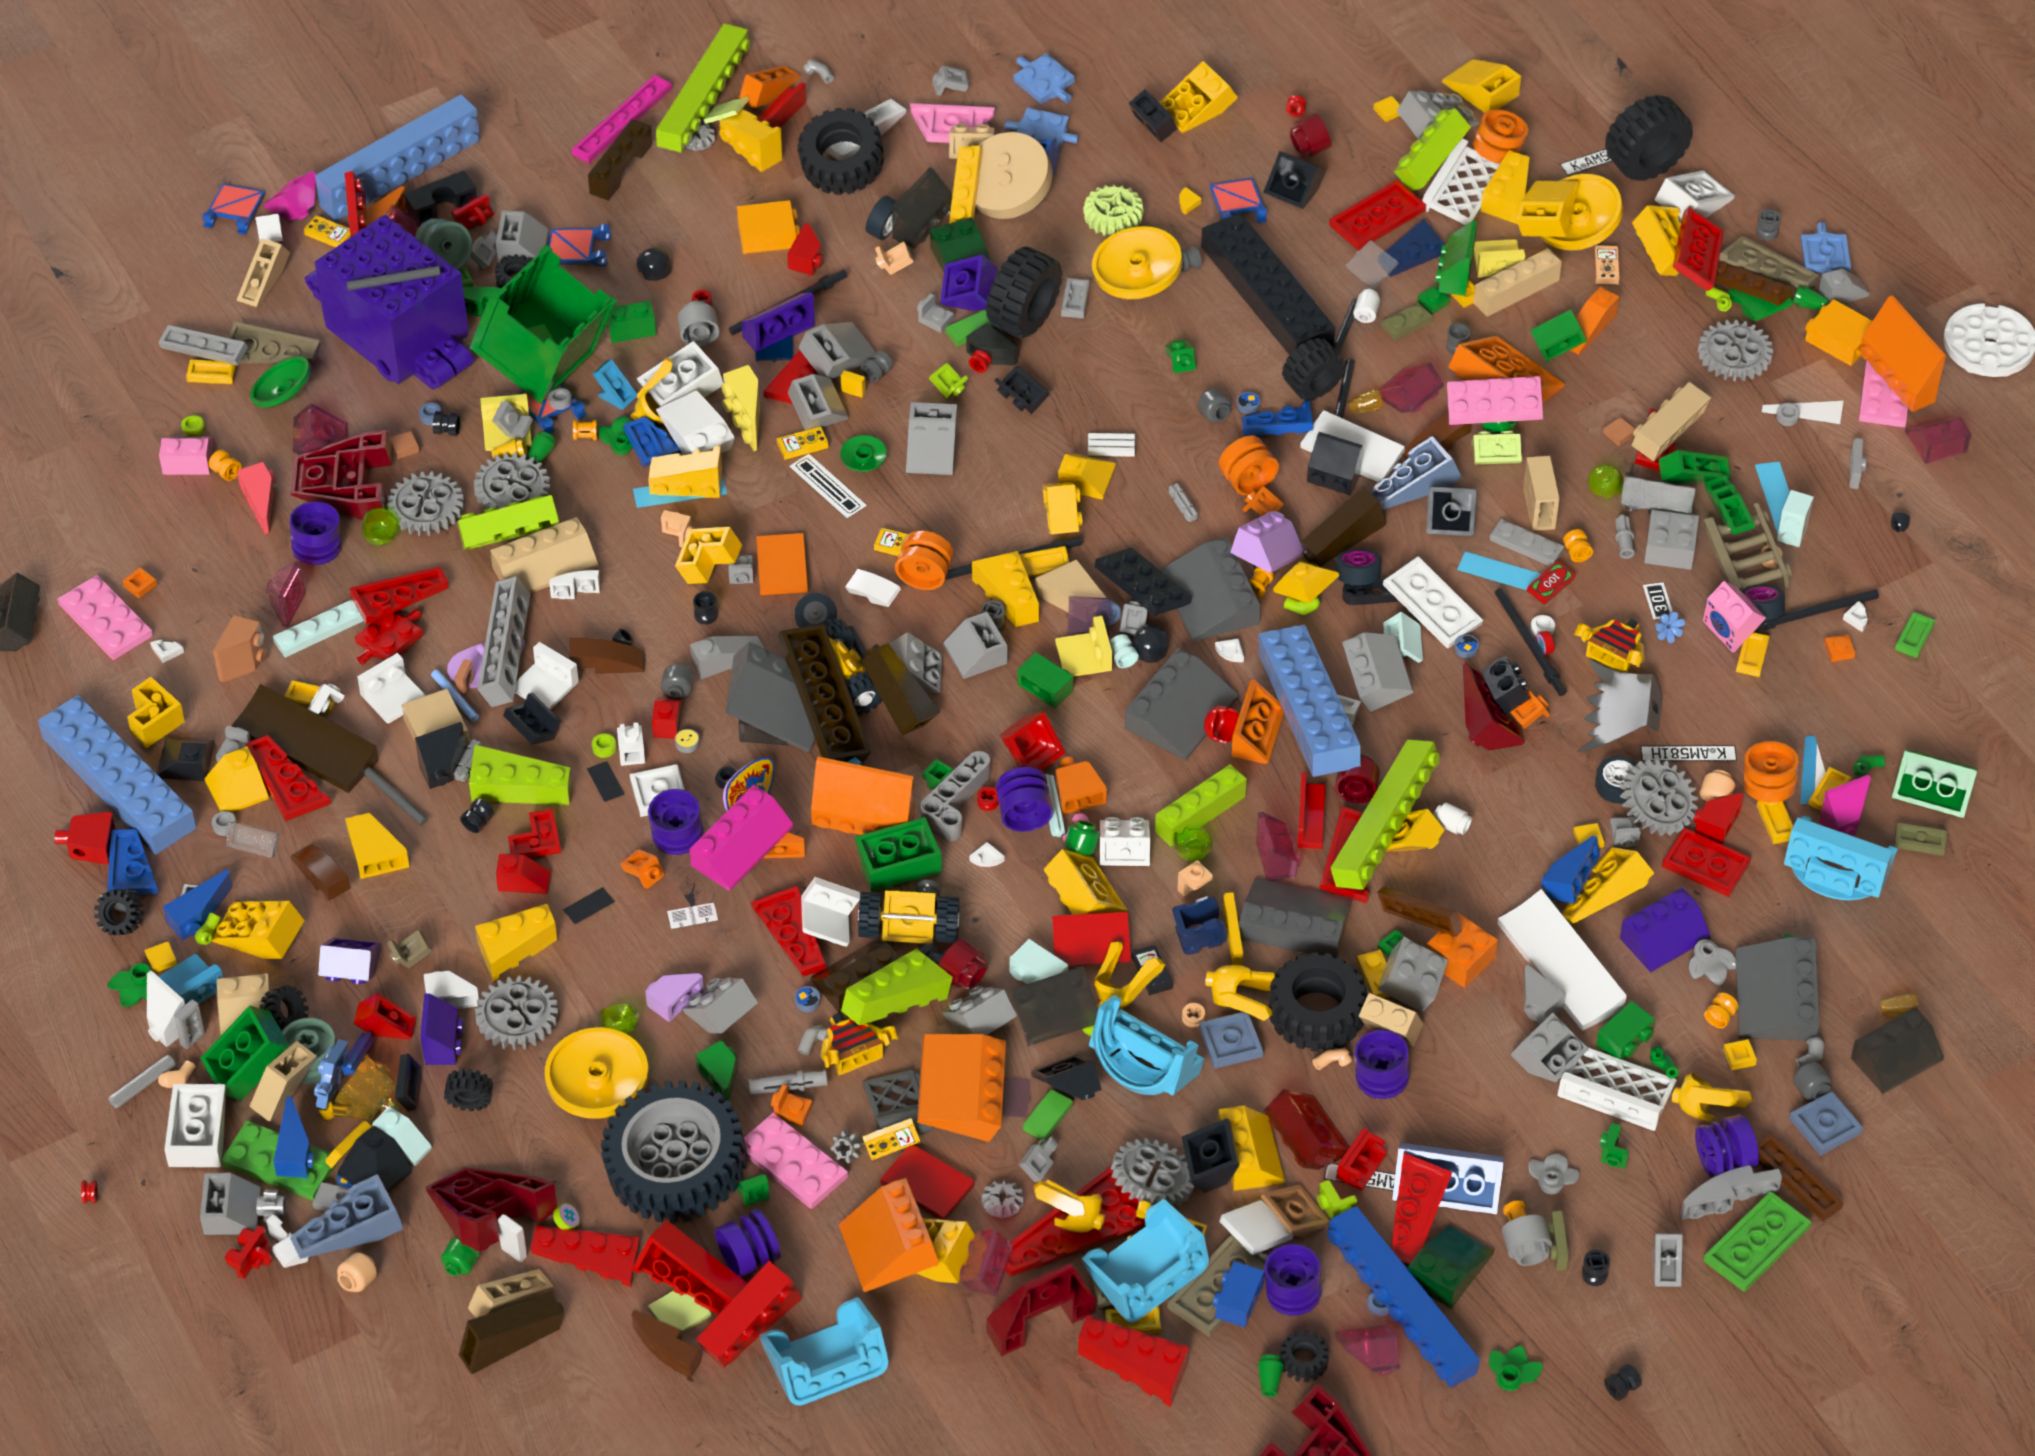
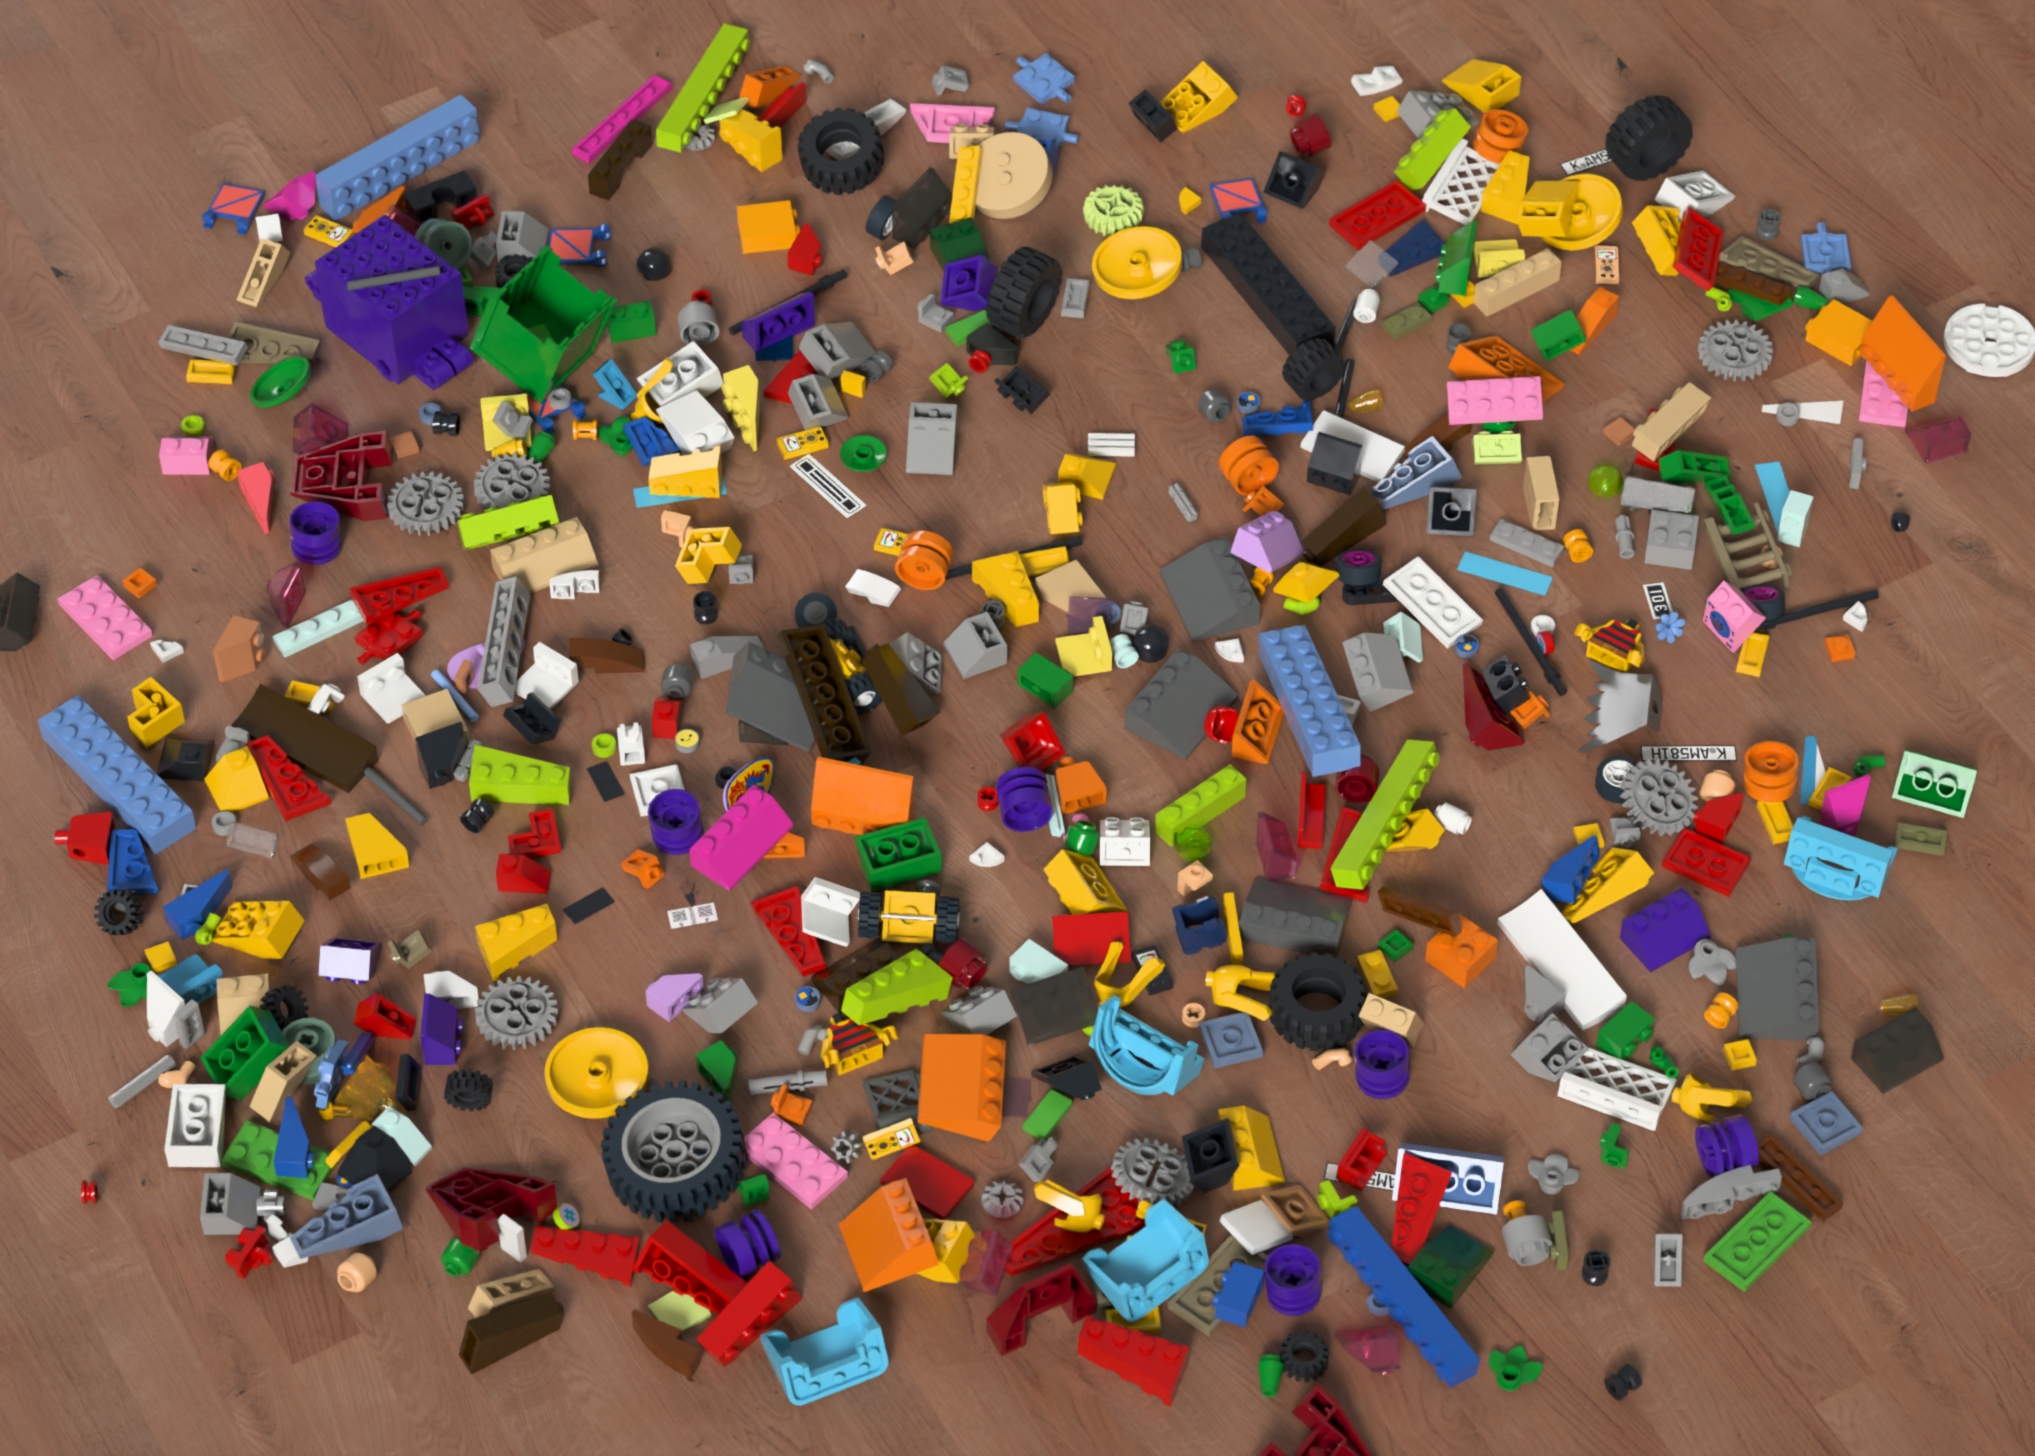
(355, 202): red wing -> none
(379, 527): clear neon green hair -> none
(620, 1017): clear neon green hair -> none
(781, 564): orange tile -> none
(935, 773): green piece -> none
(942, 803): light grey beam -> none
(1143, 581): black plate -> none
(1306, 1129): clear red slope -> none
(1380, 80): none -> white slope
(1412, 388): clear pink slope -> none
(1413, 974): light grey brick -> none
(1551, 582): red tile -> none
(1915, 634): bright green tile -> none

